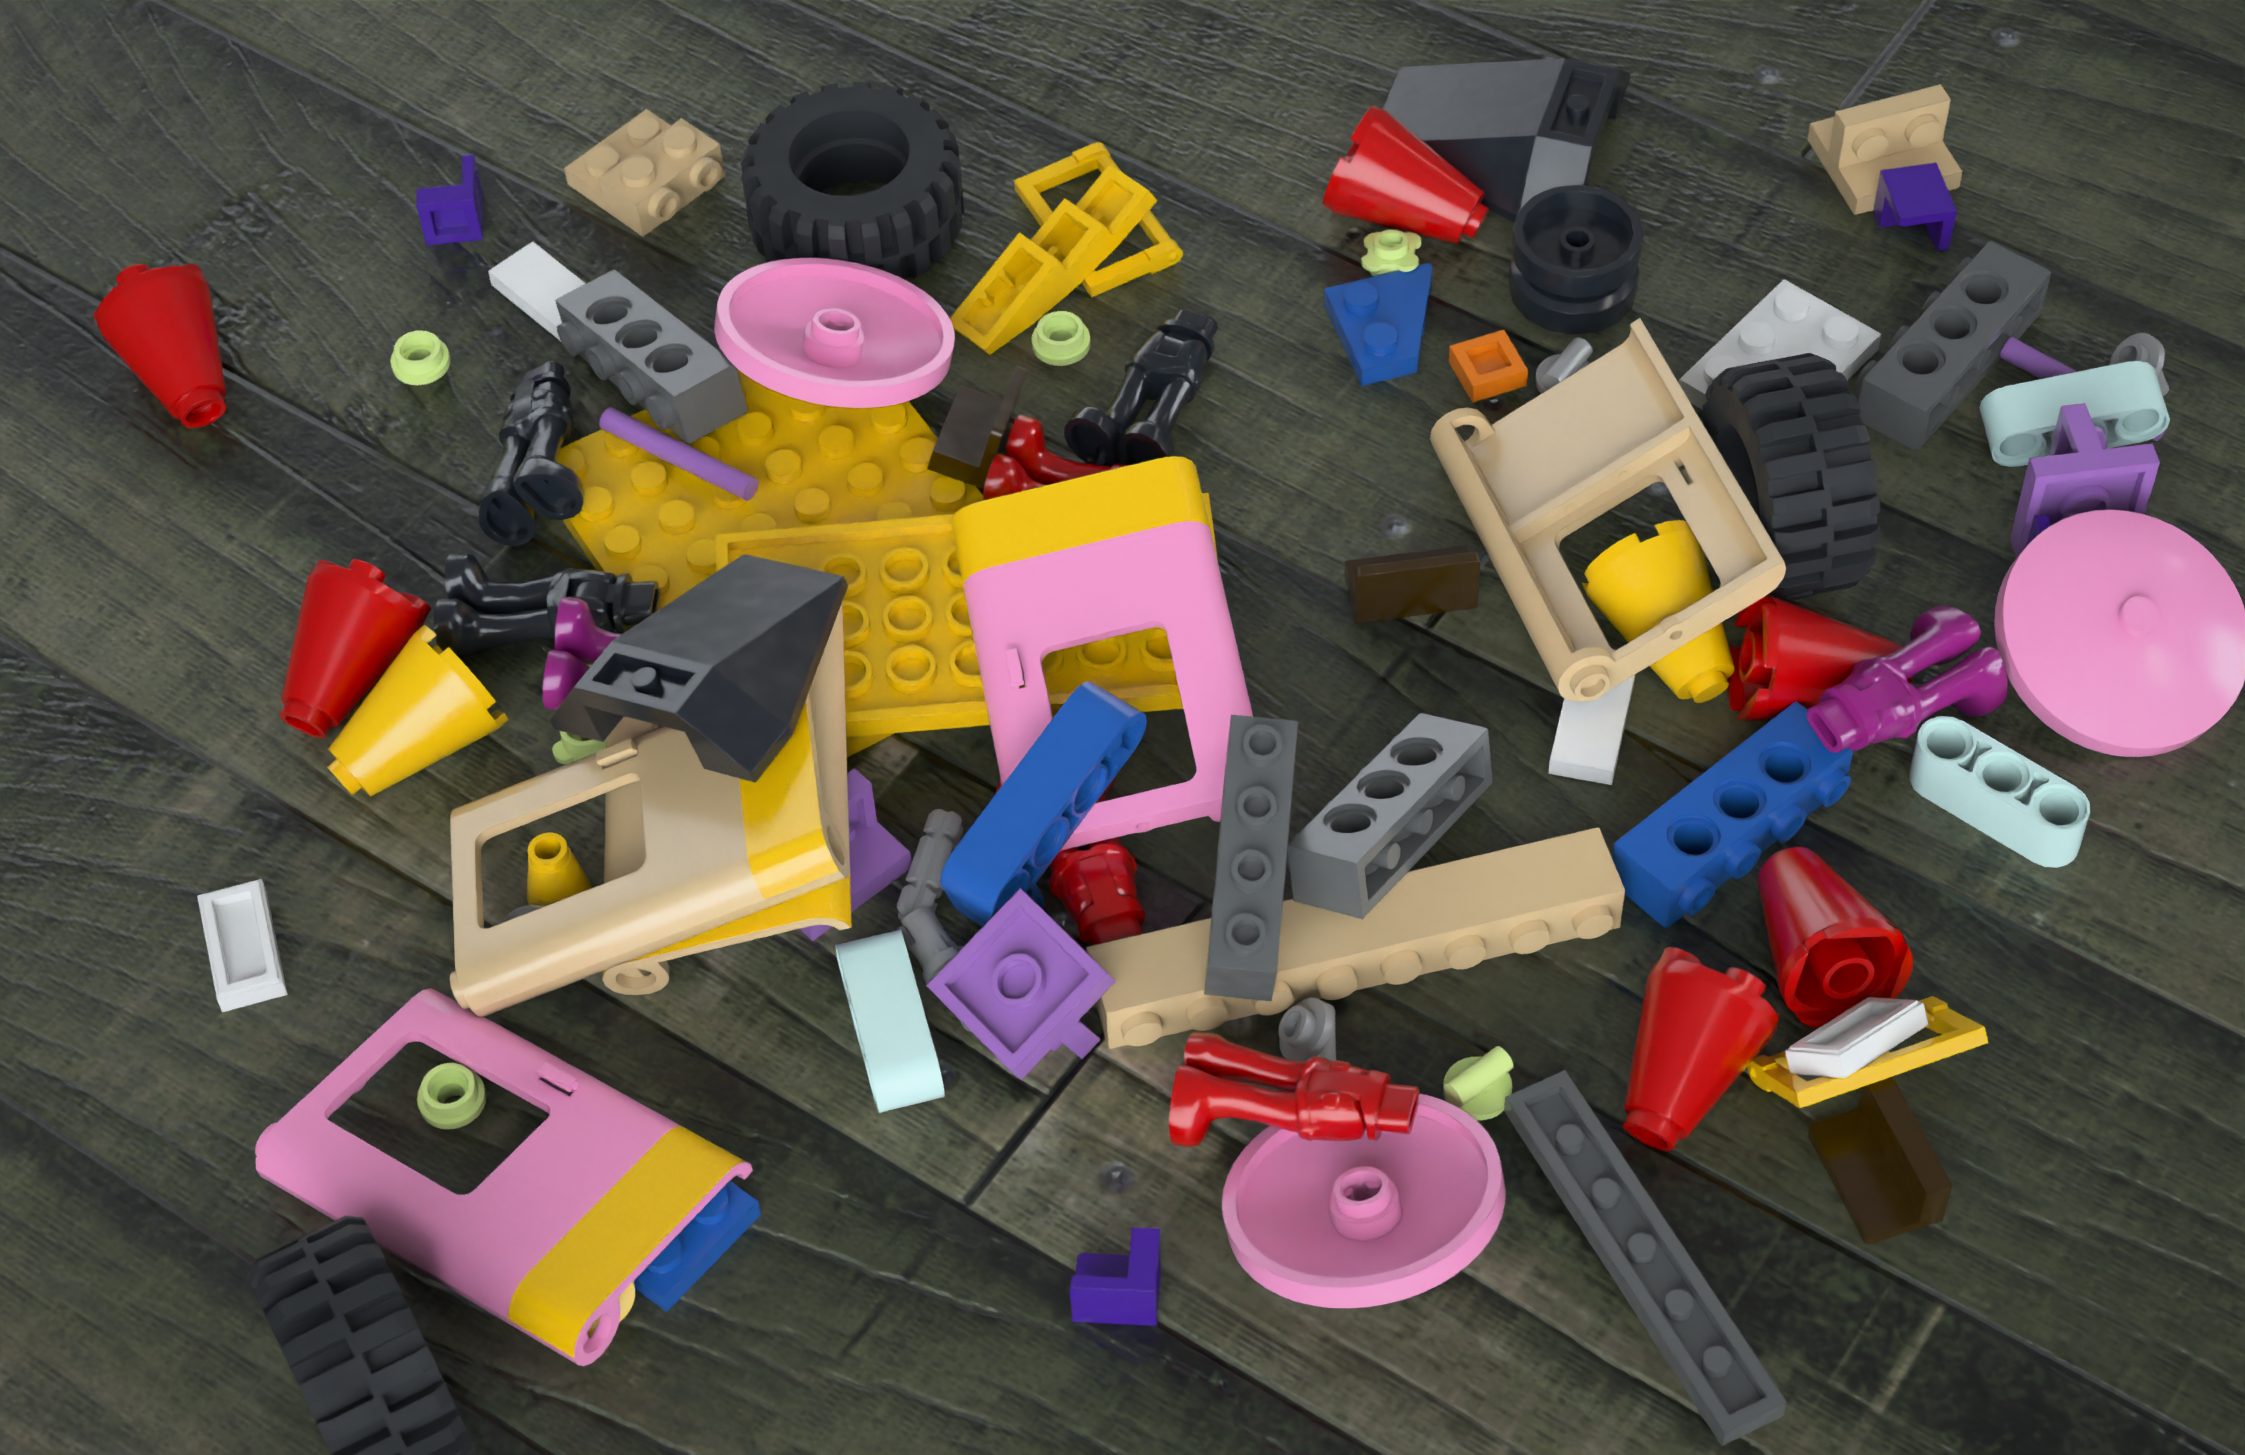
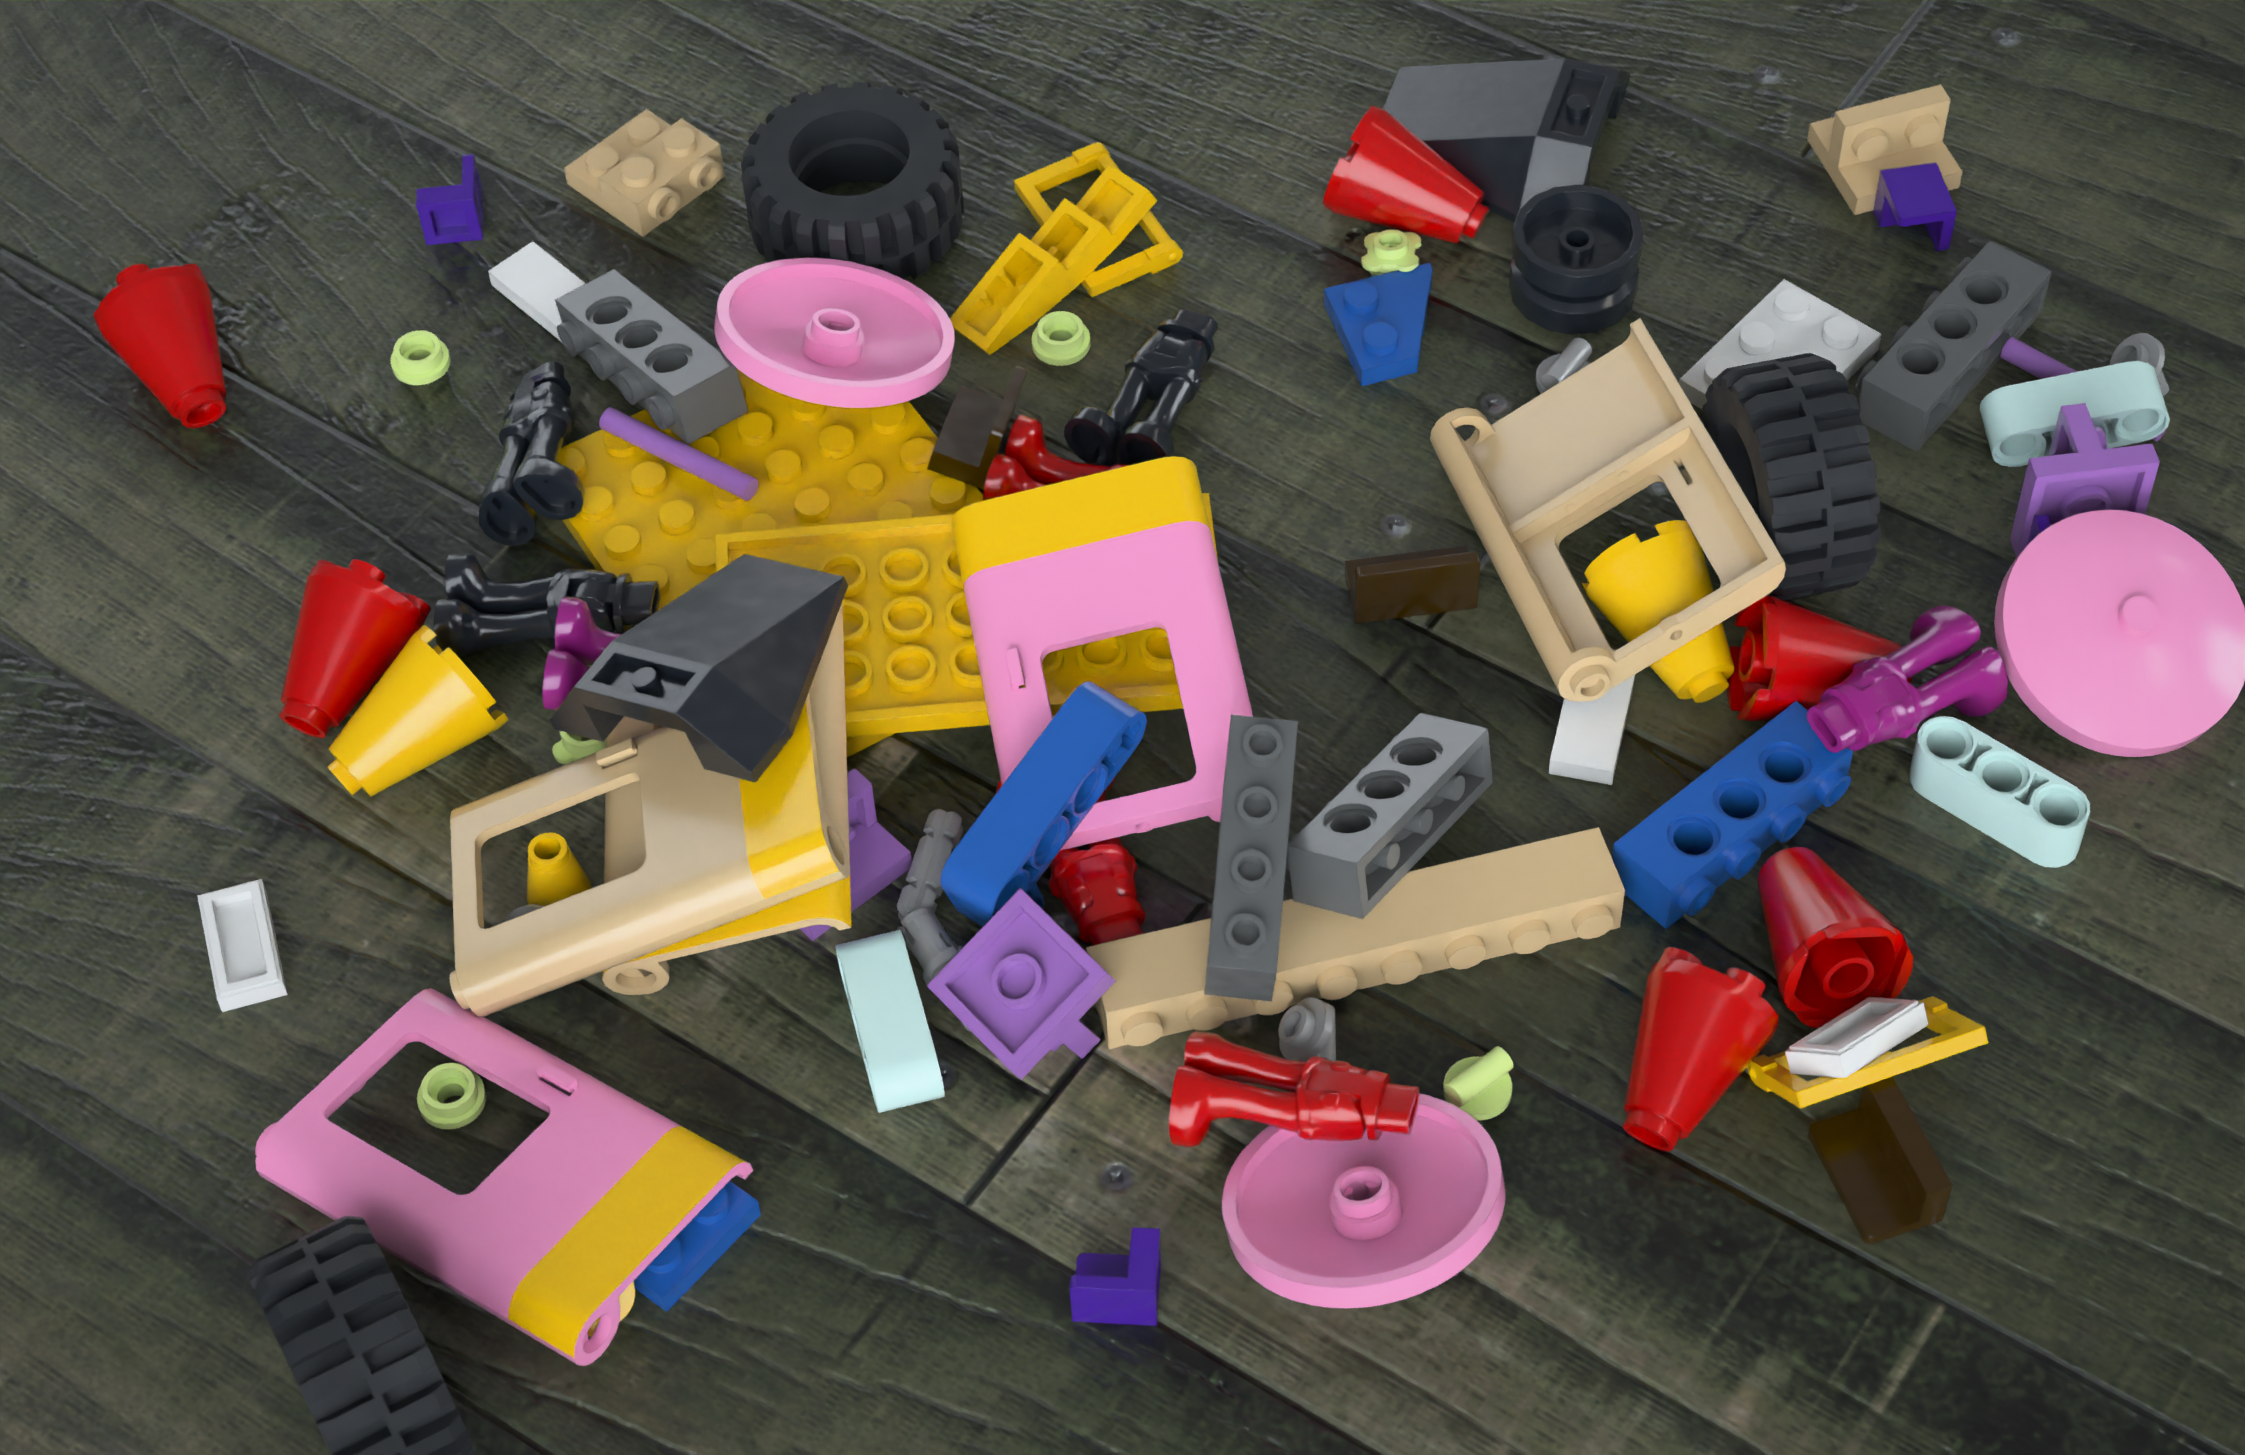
(1488, 366): orange plate -> none
(1645, 1258): dark grey plate -> none

